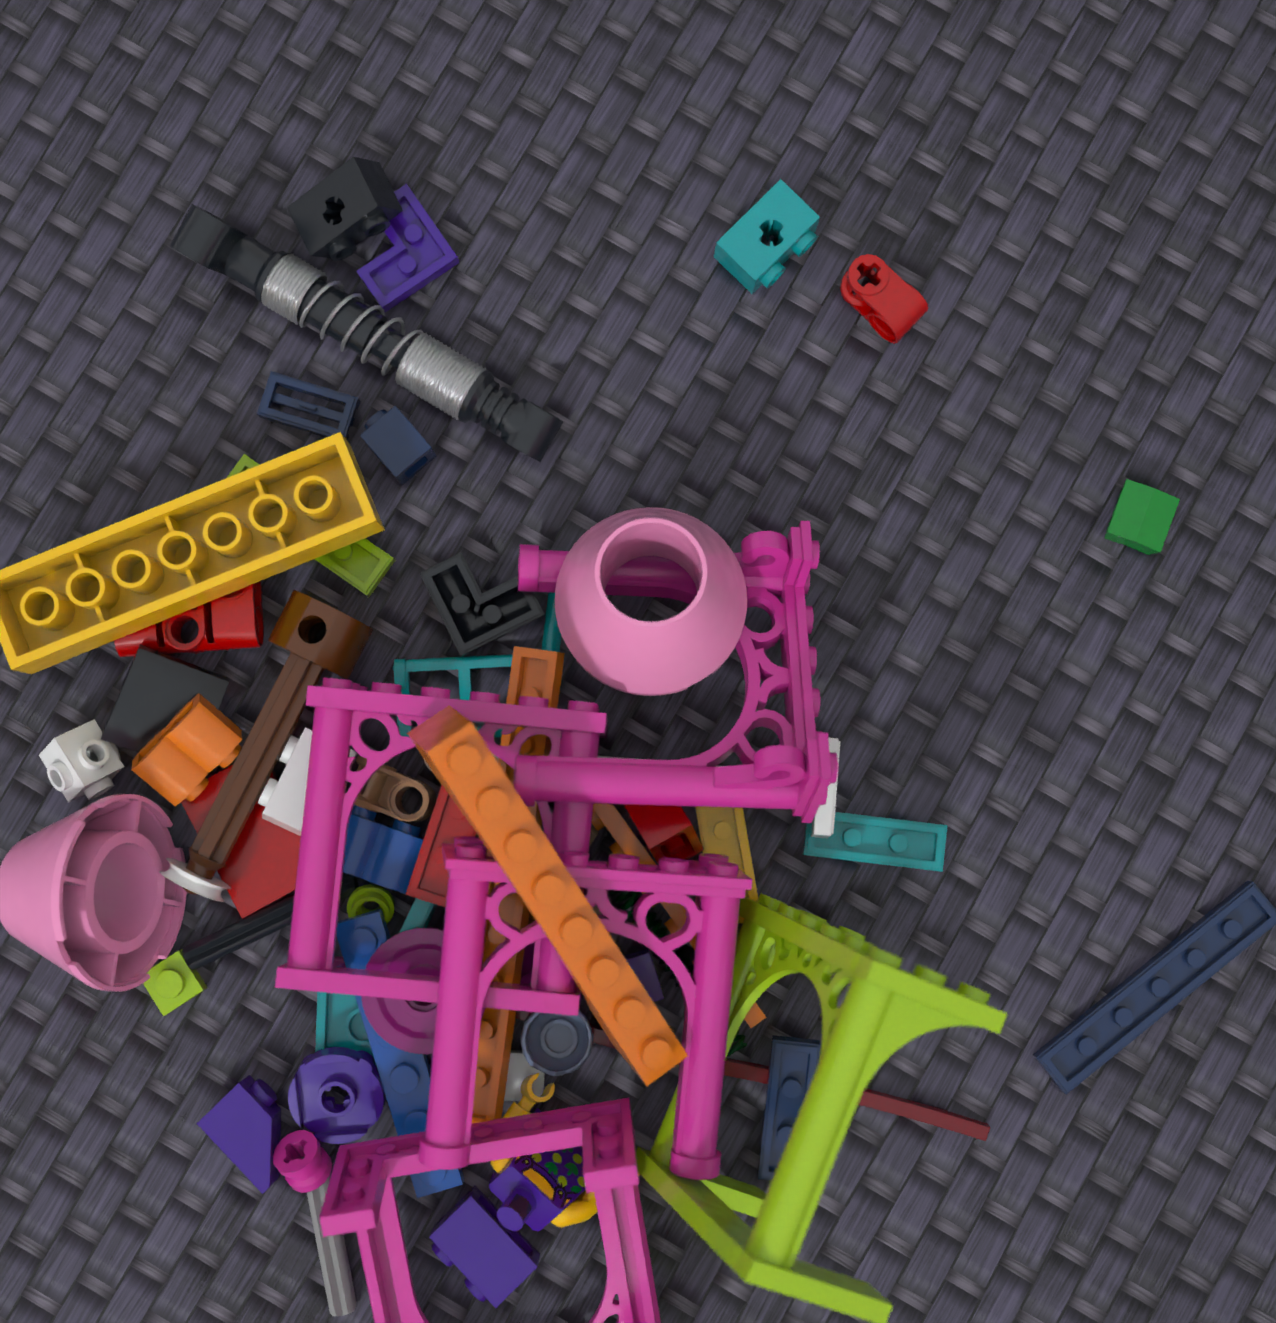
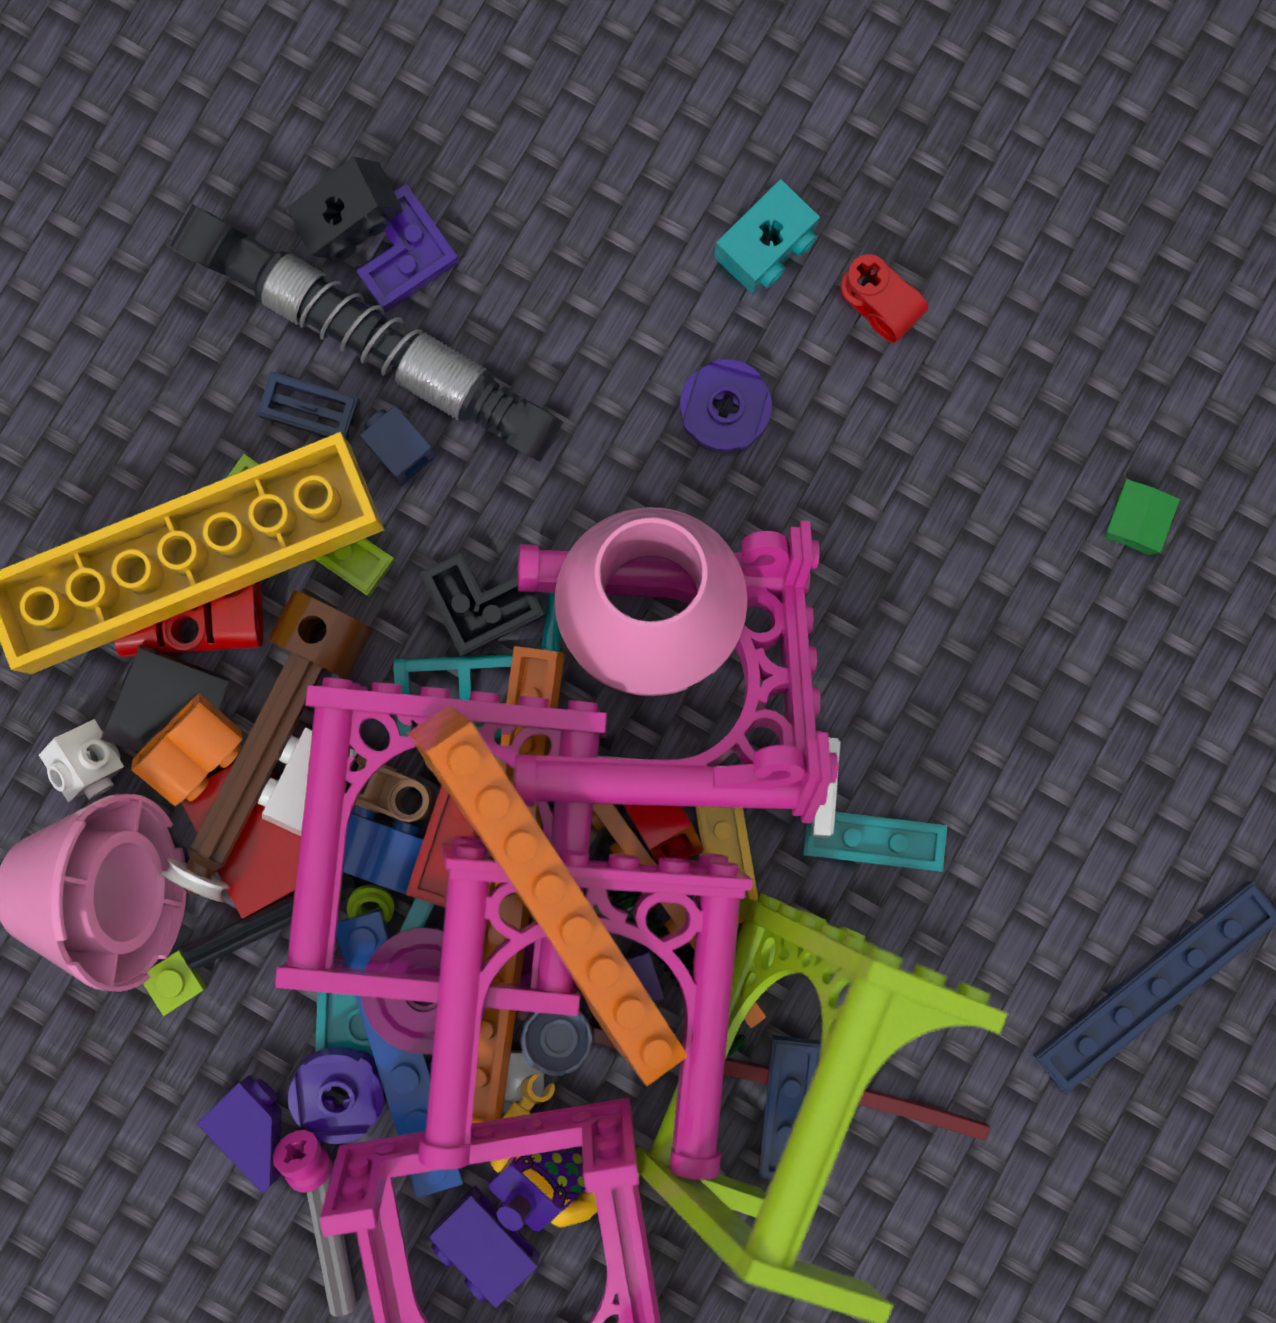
(710, 385): none -> dark purple plate

